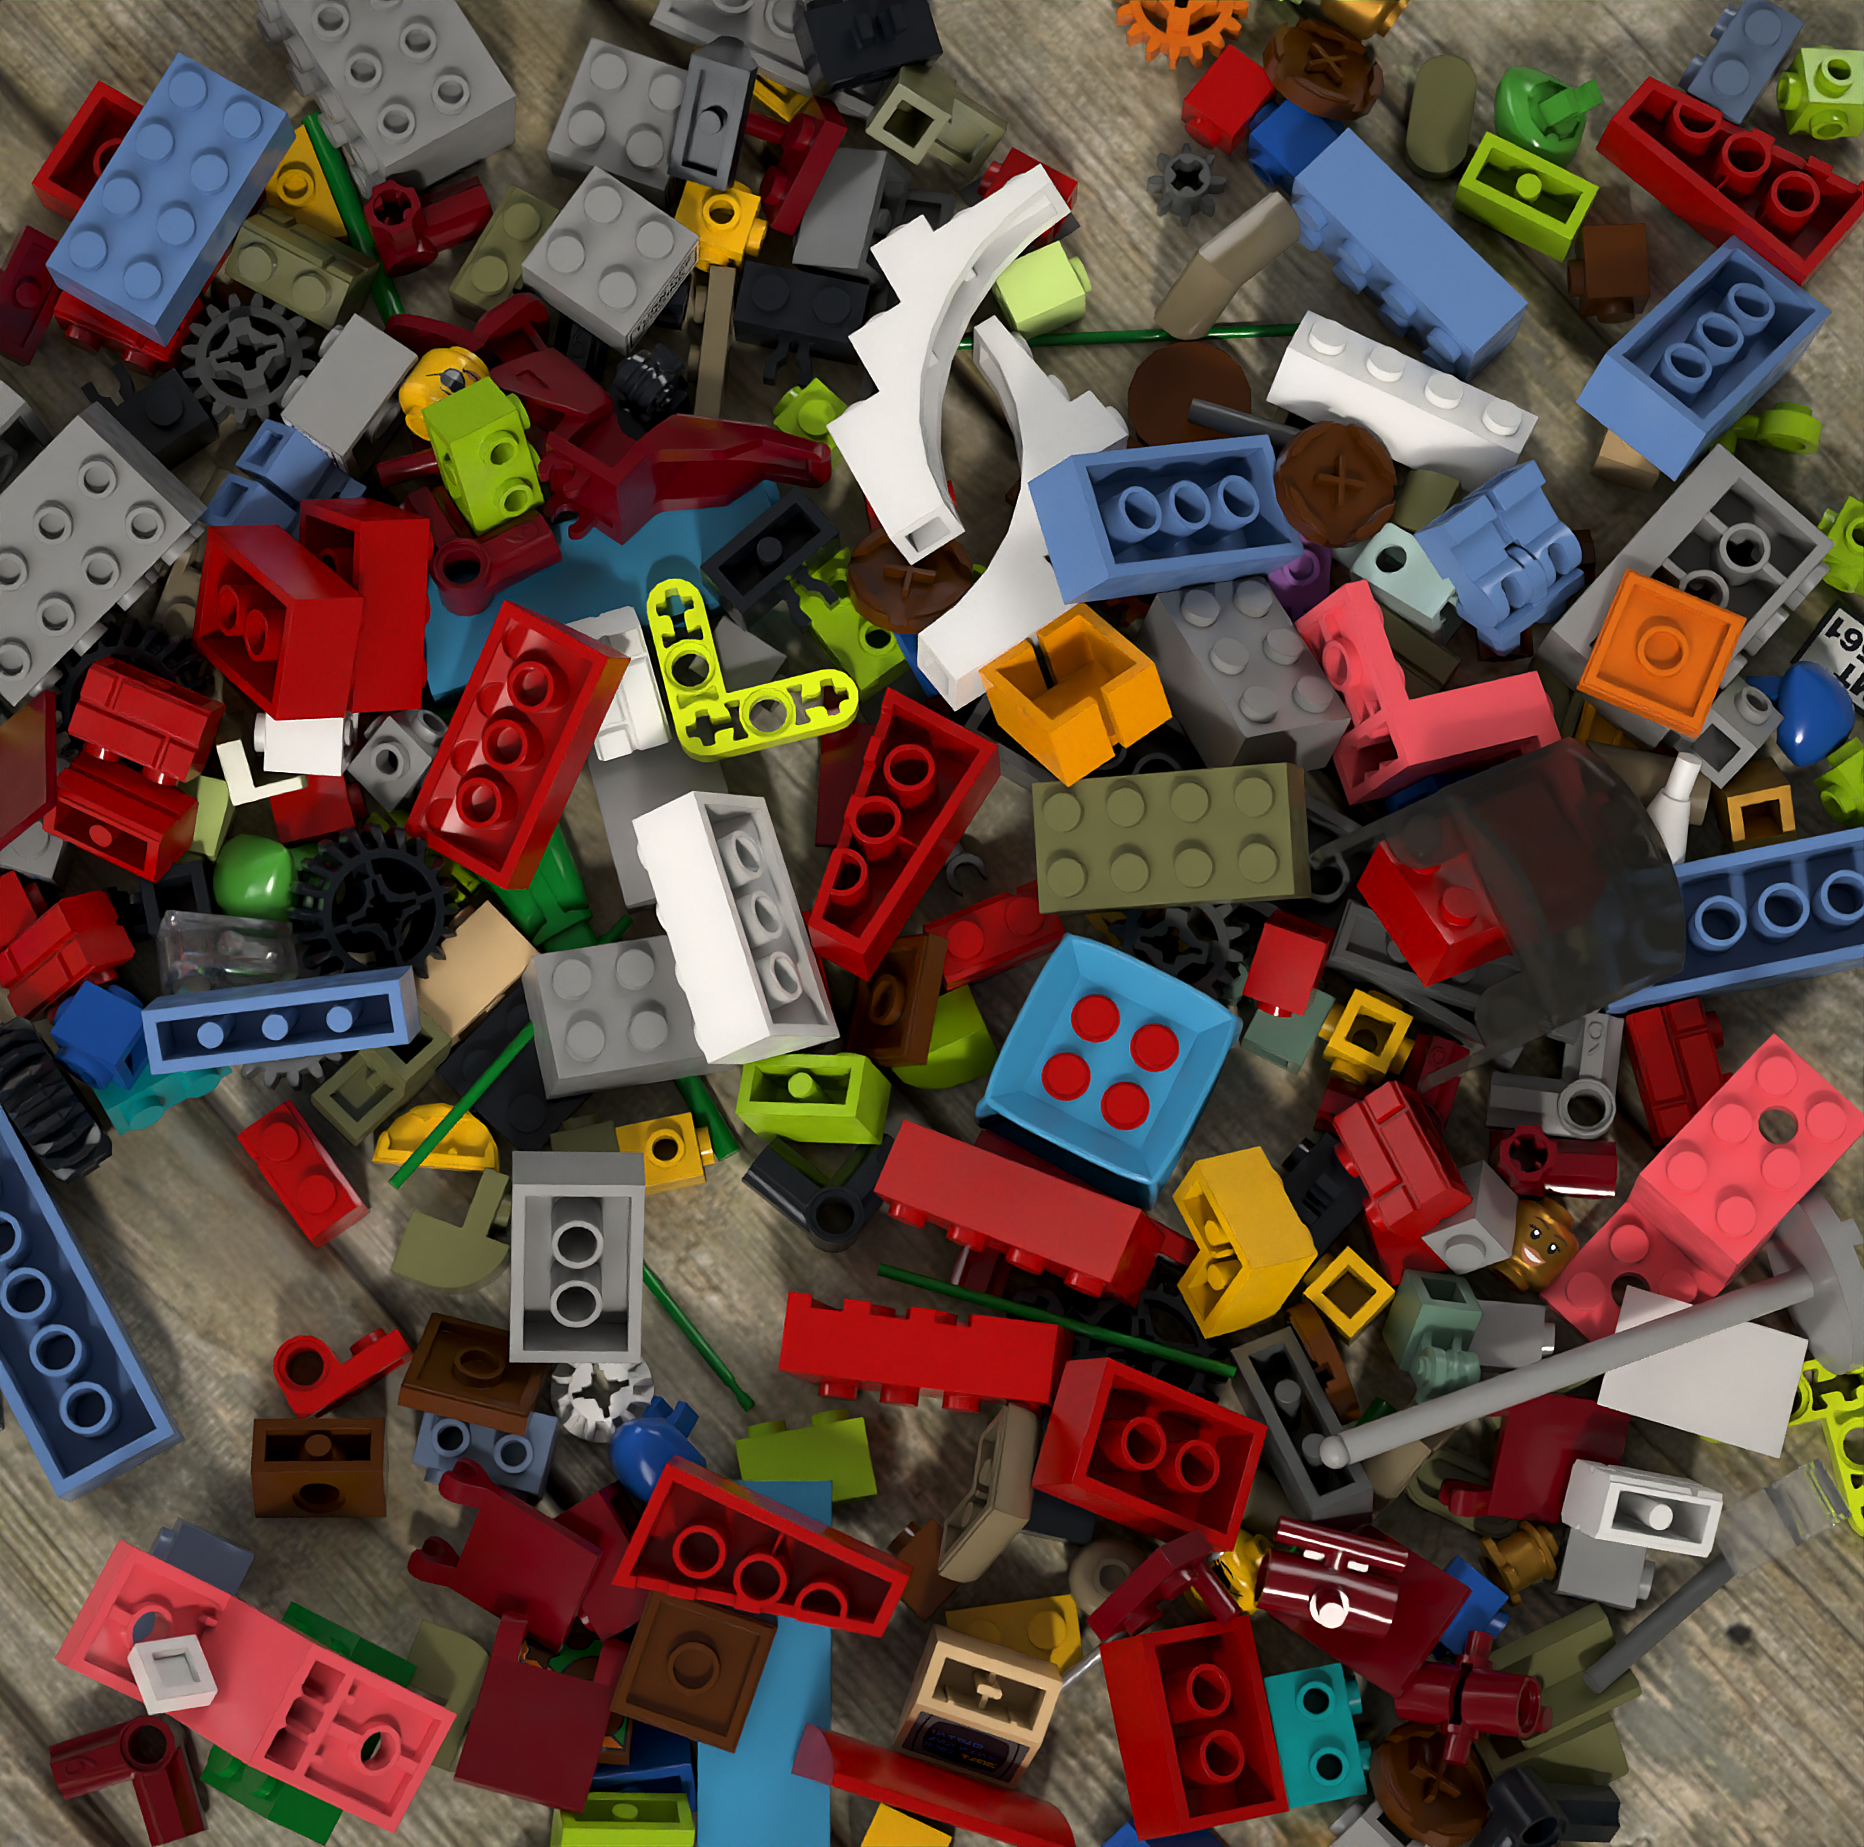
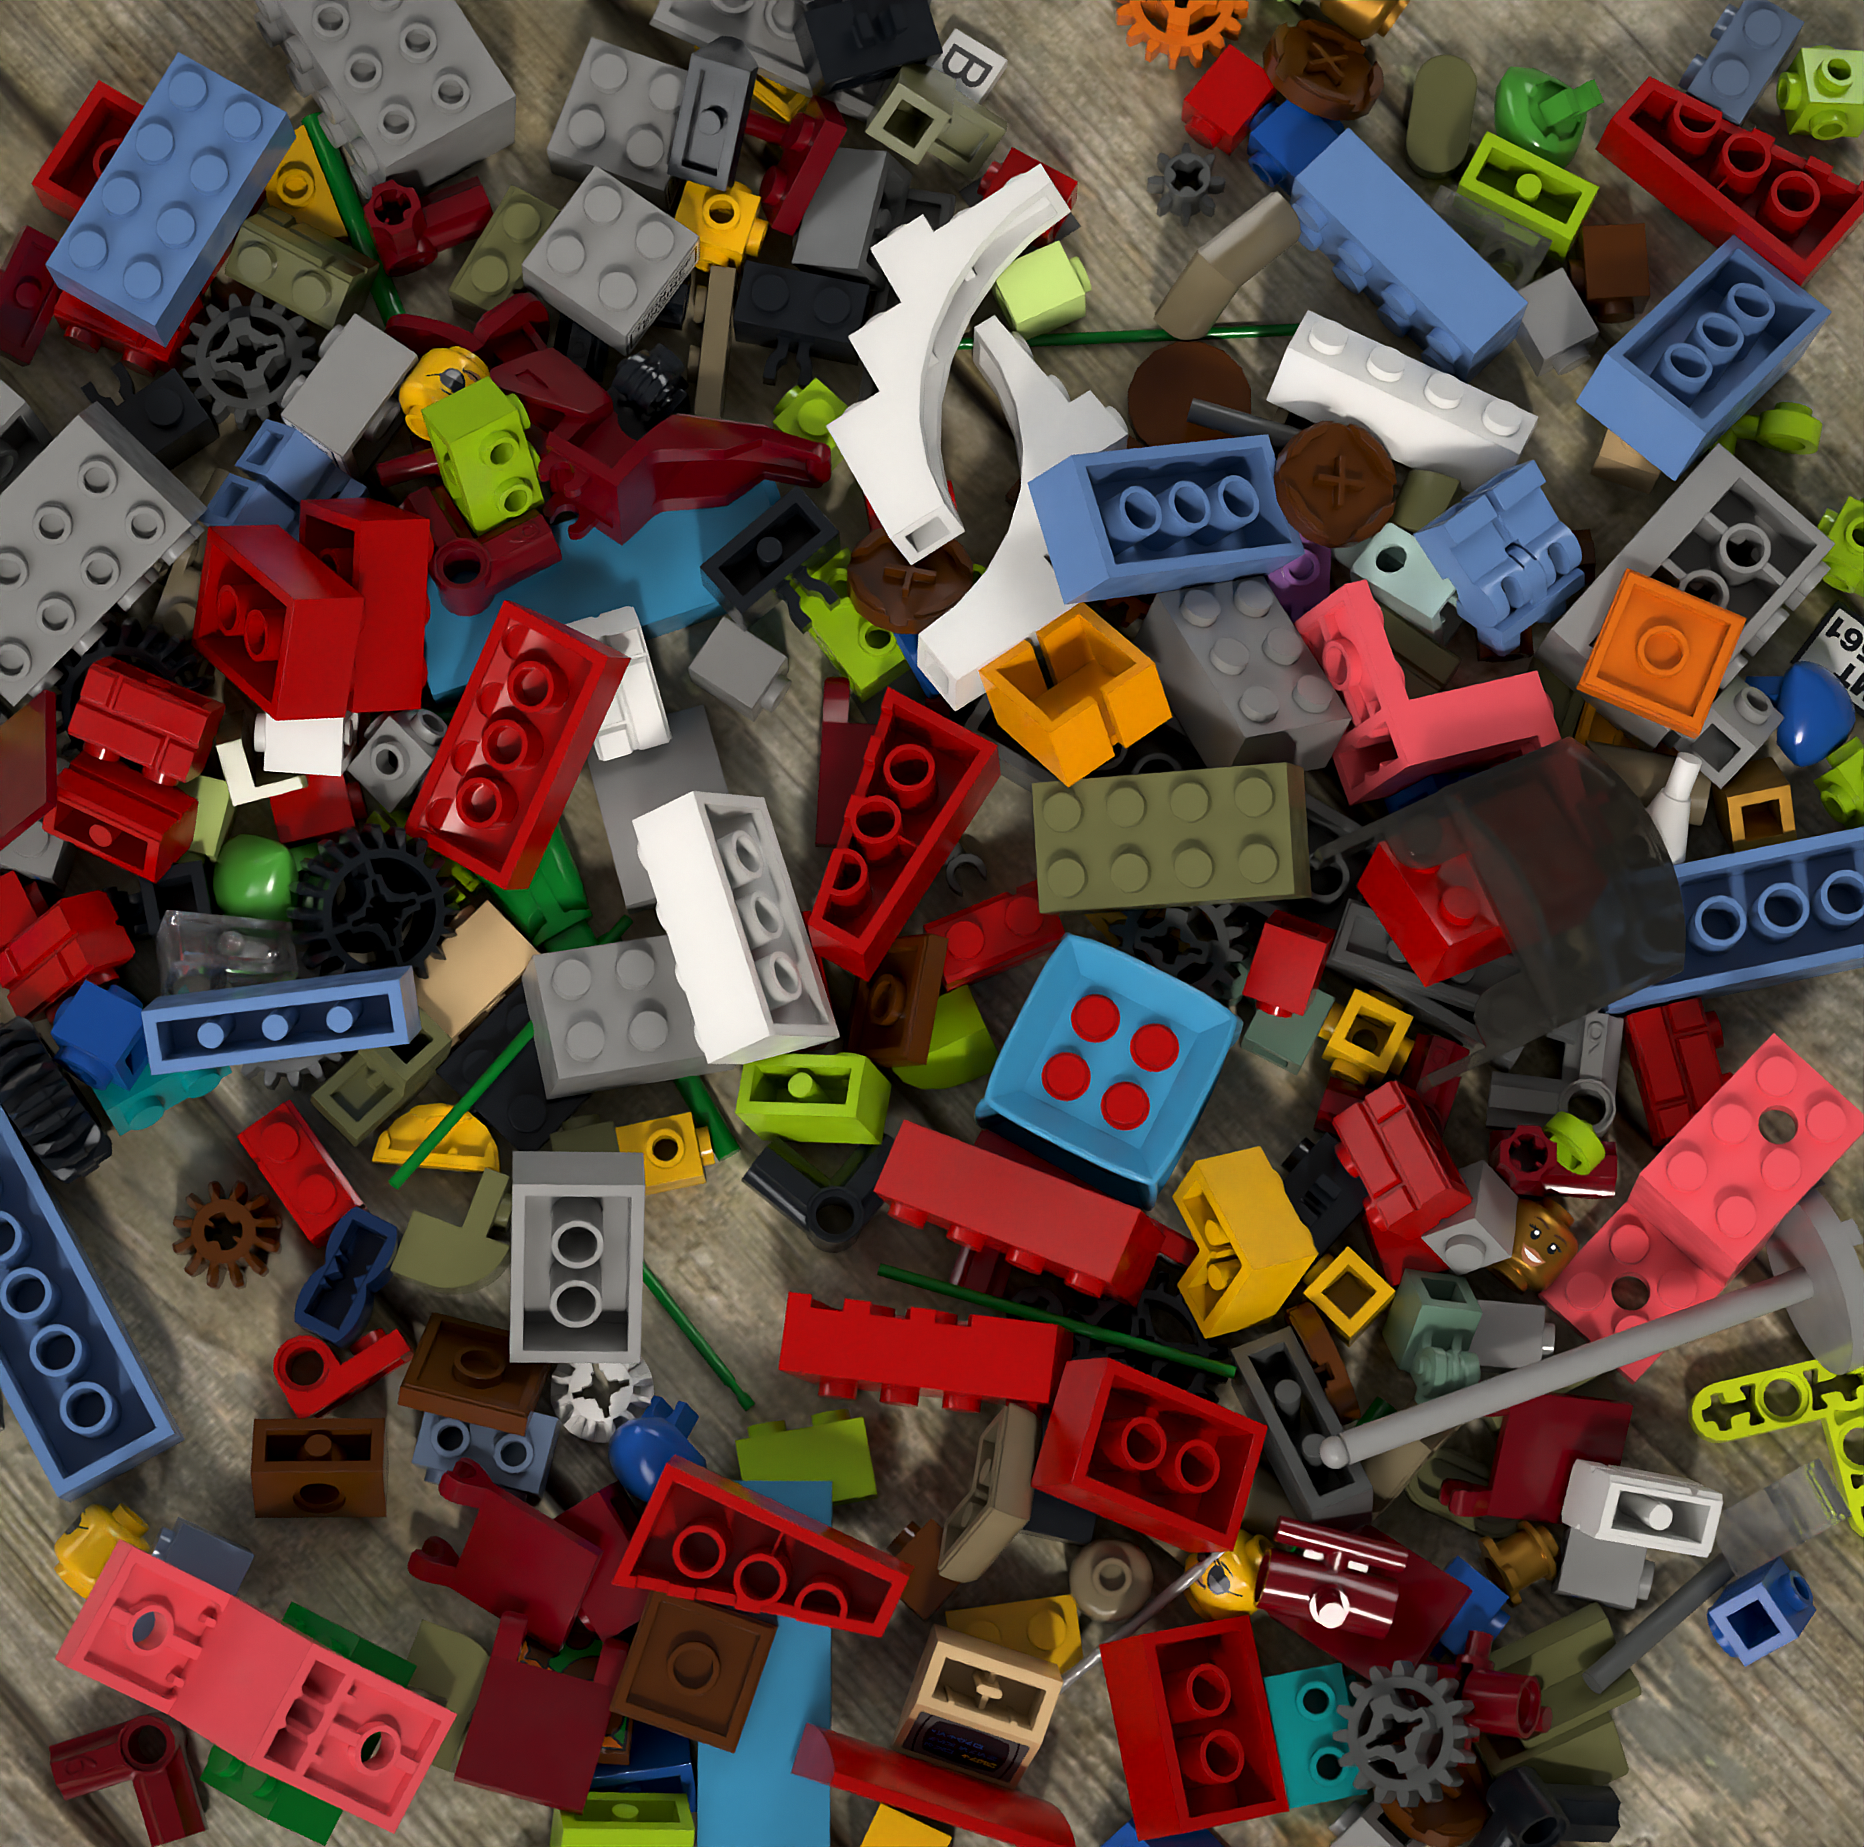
(91, 1540): none -> yellow head
(172, 1674): white plate -> none
(212, 1253): none -> reddish brown gear
(340, 1294): none -> dark blue brick
(711, 697): neon yellow beam -> none
(970, 64): none -> white tile
(1161, 1576): dark red plate -> none
(1419, 1757): none -> dark grey gear
(1493, 235): none -> clear plate
(1555, 325): none -> light grey brick
(1576, 1141): none -> lime tile
(1721, 1386): white sticker -> none
(1761, 1611): none -> blue brick

